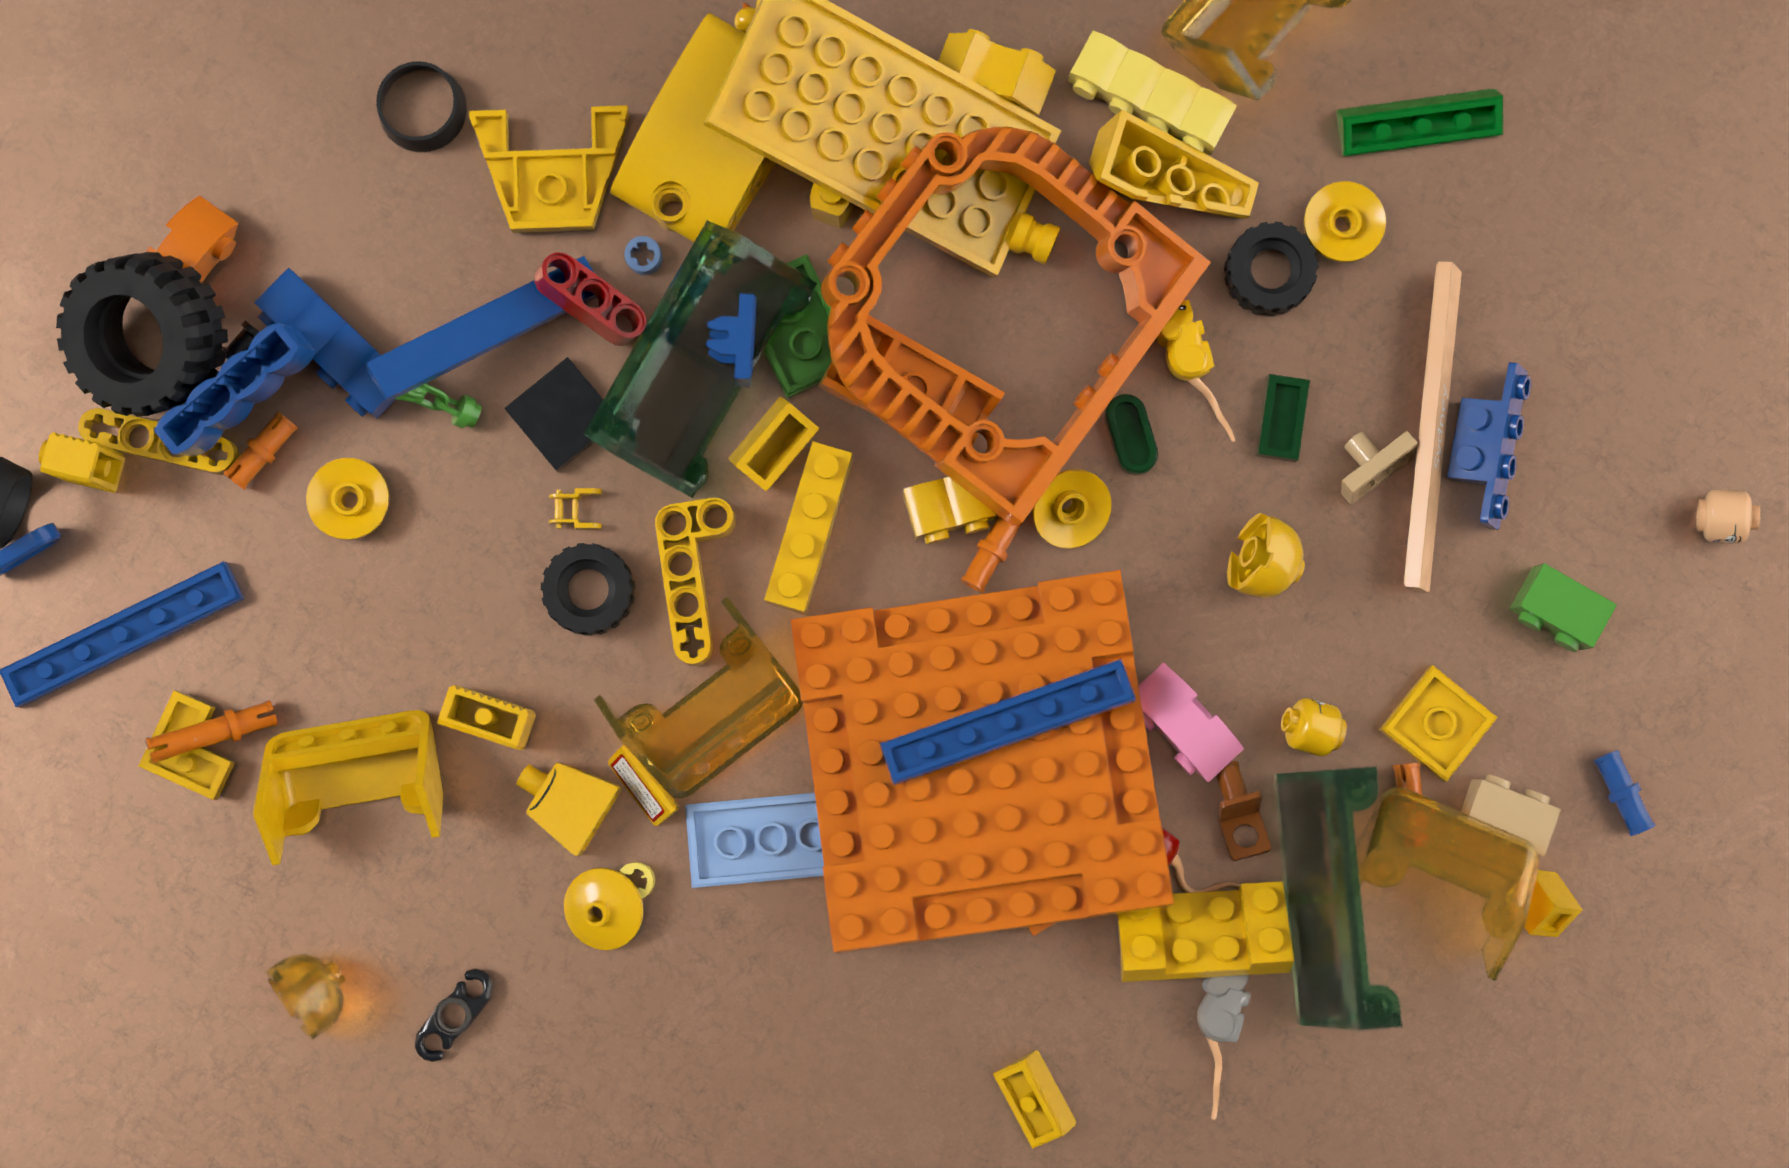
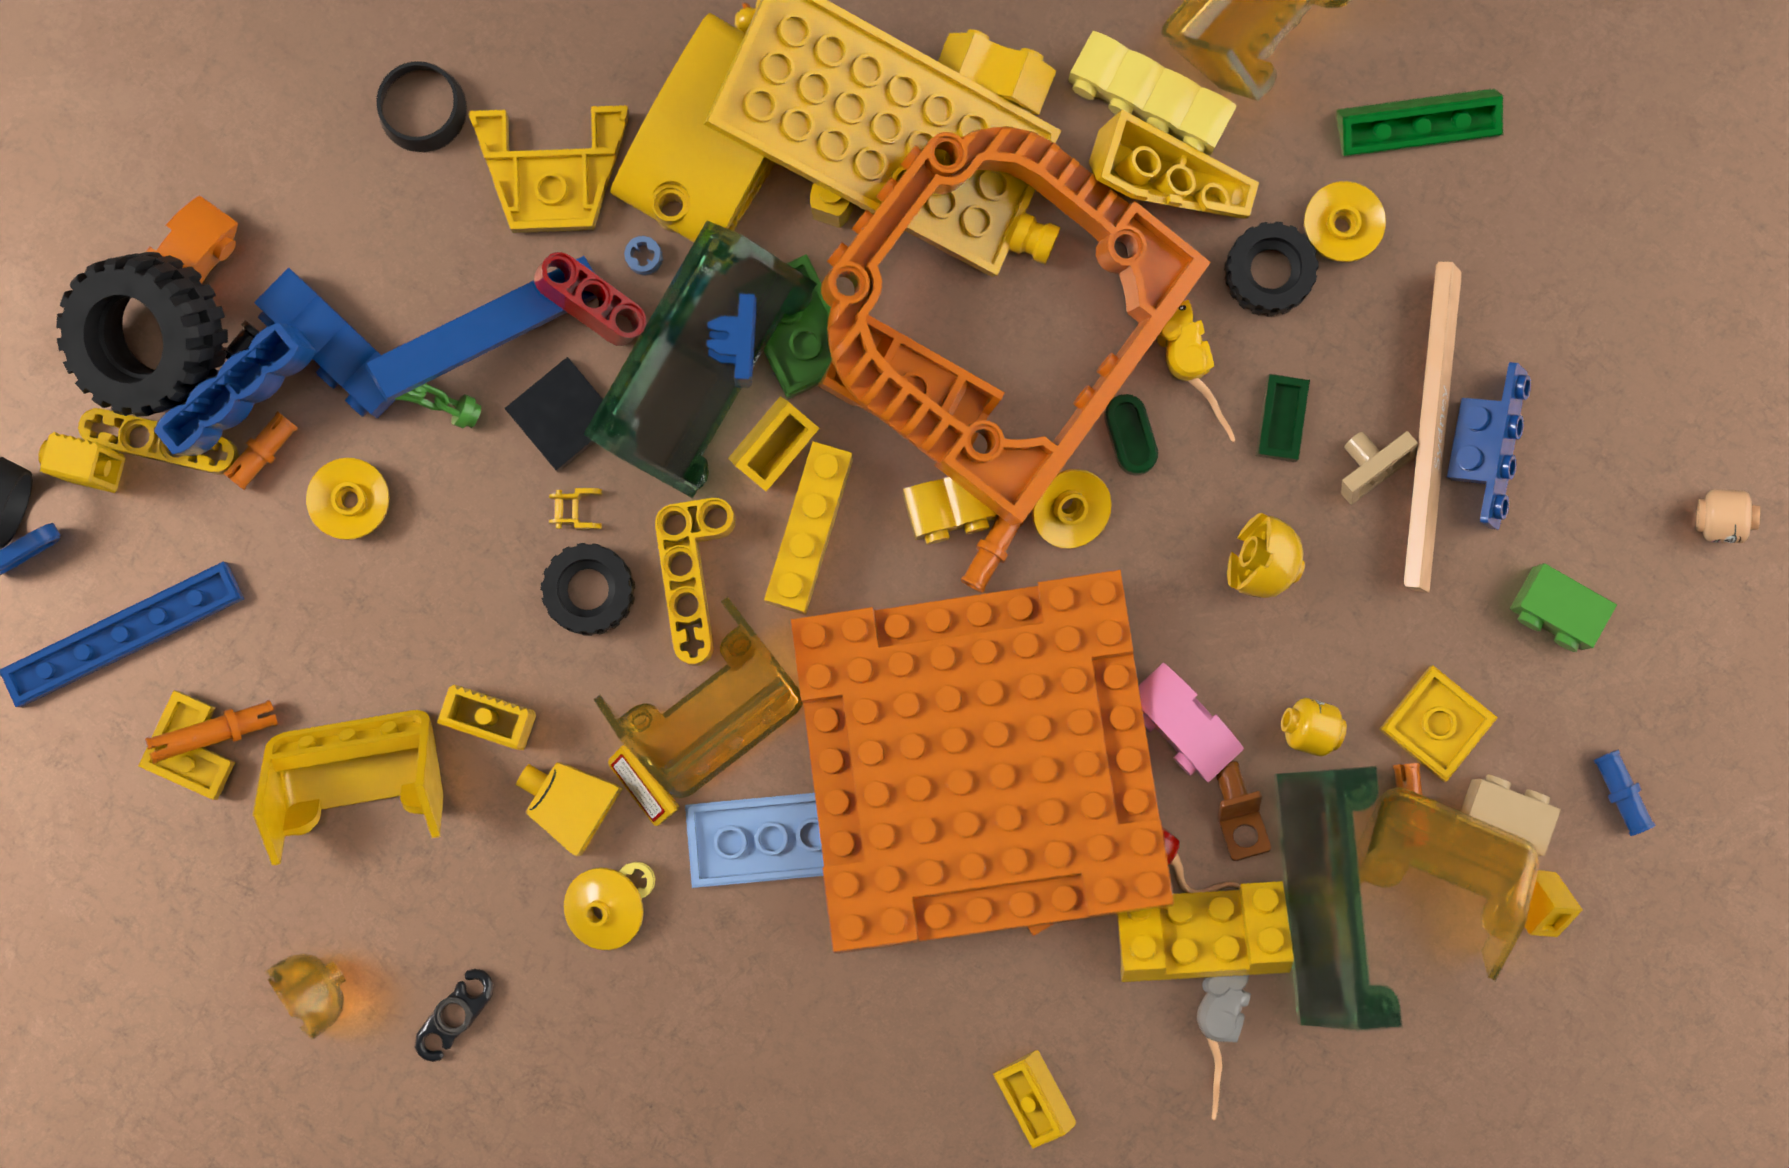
(1007, 722): blue tile -> none

